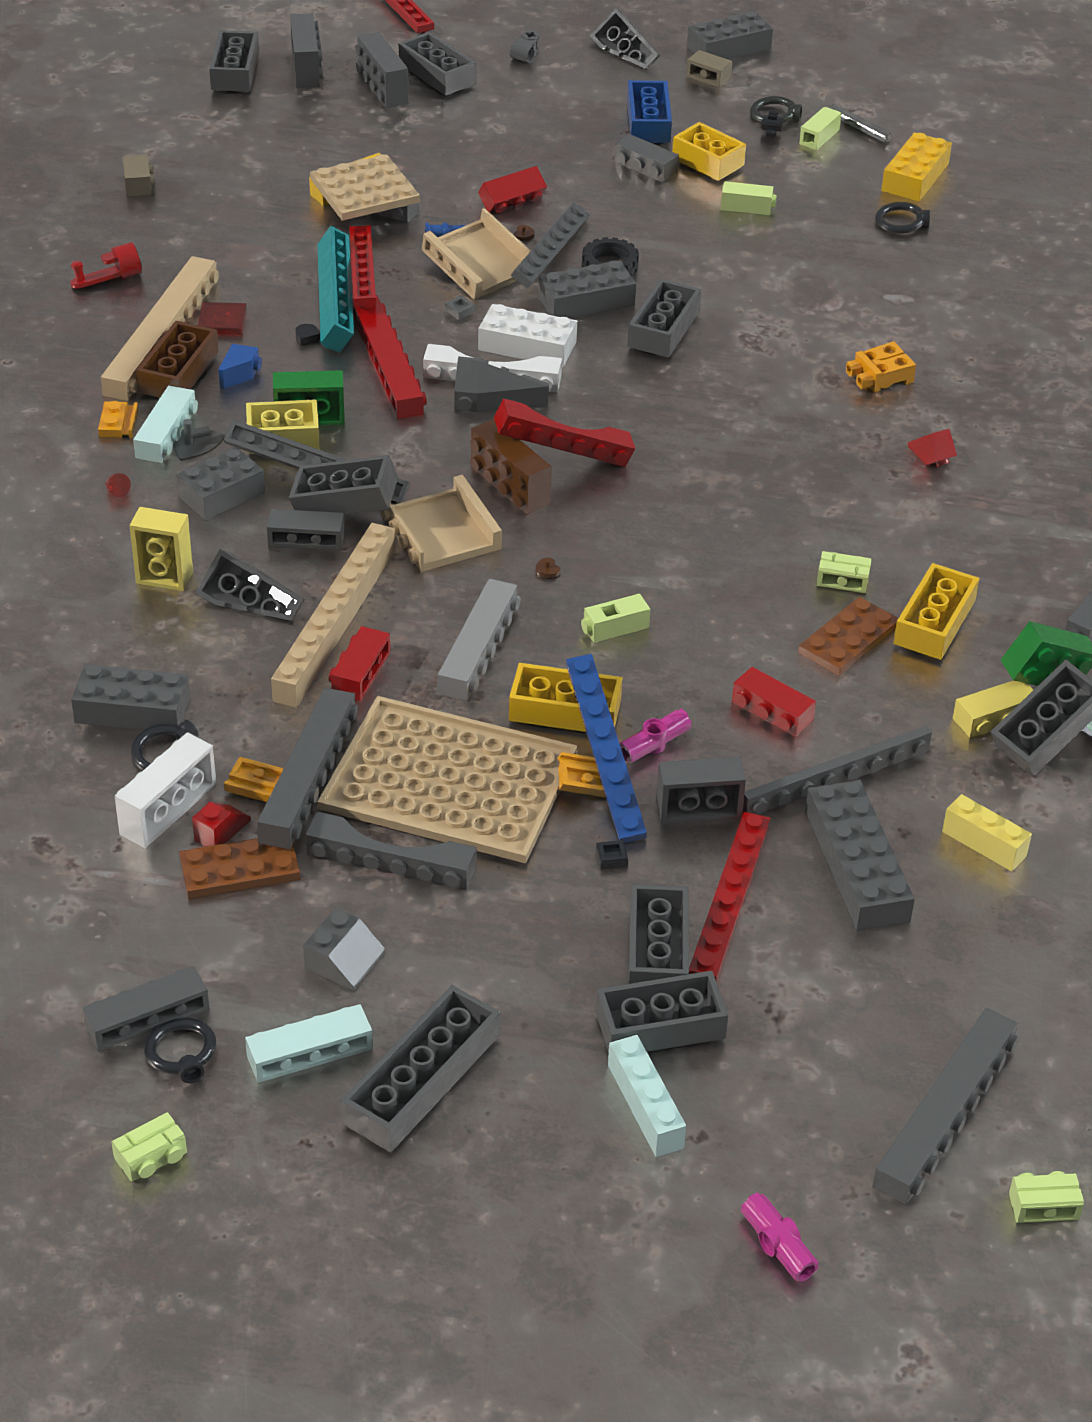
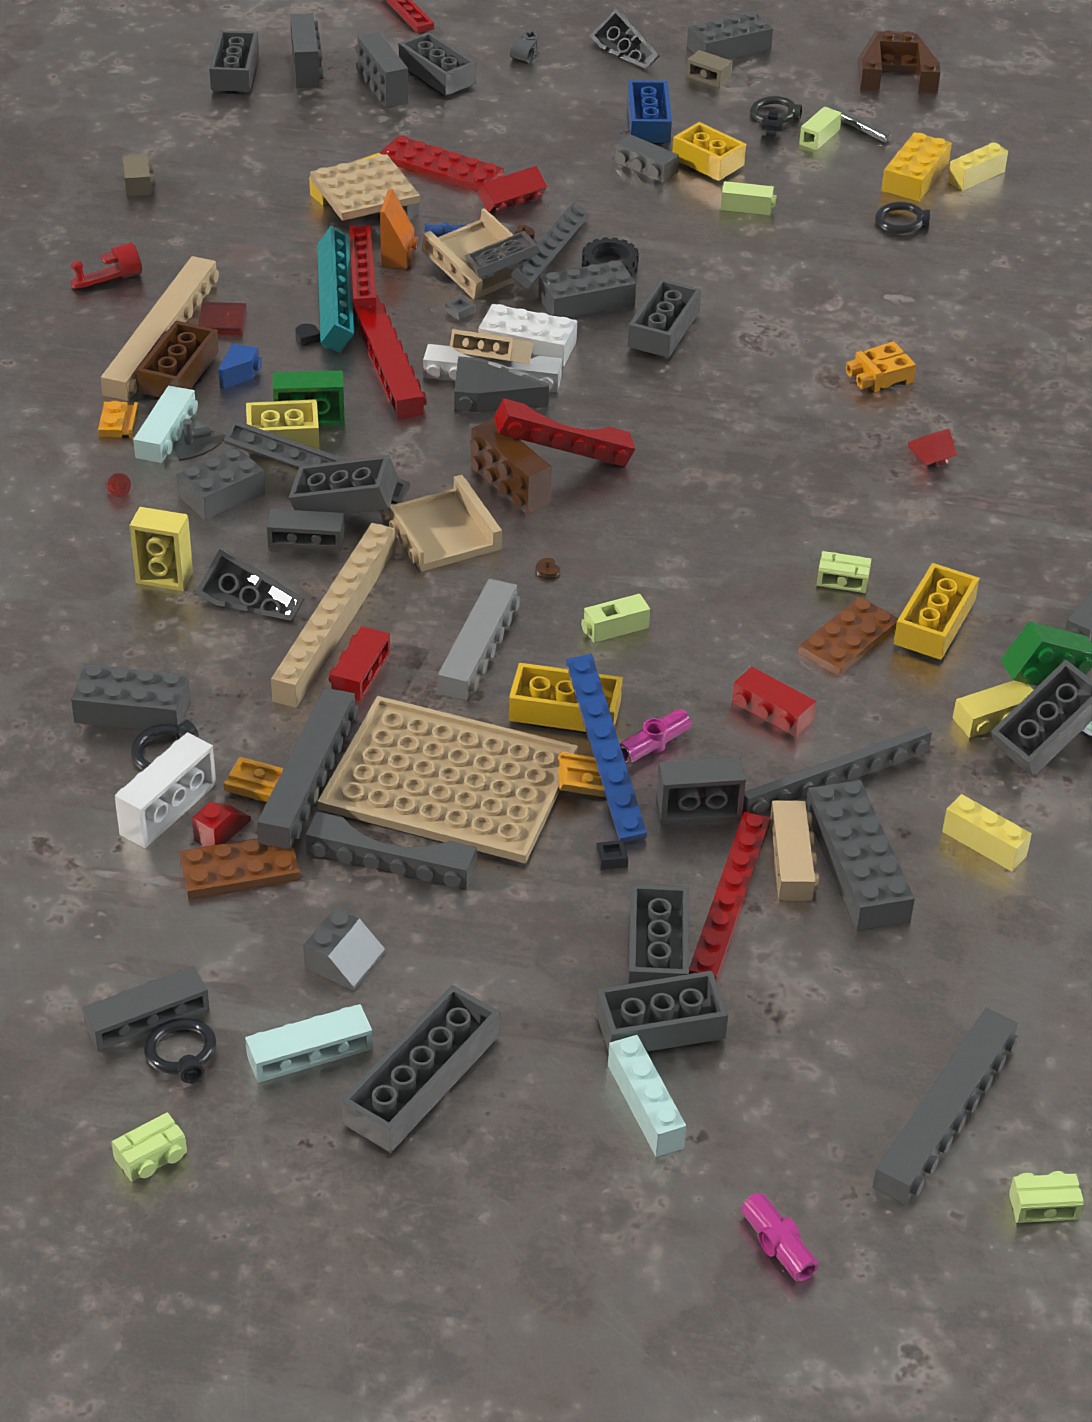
(396, 234): none -> orange slope
(441, 163): none -> red plate
(491, 346): none -> tan brick
(502, 254): none -> dark grey plate
(792, 851): none -> tan brick
(898, 53): none -> reddish brown wedge
(977, 166): none -> light yellow brick

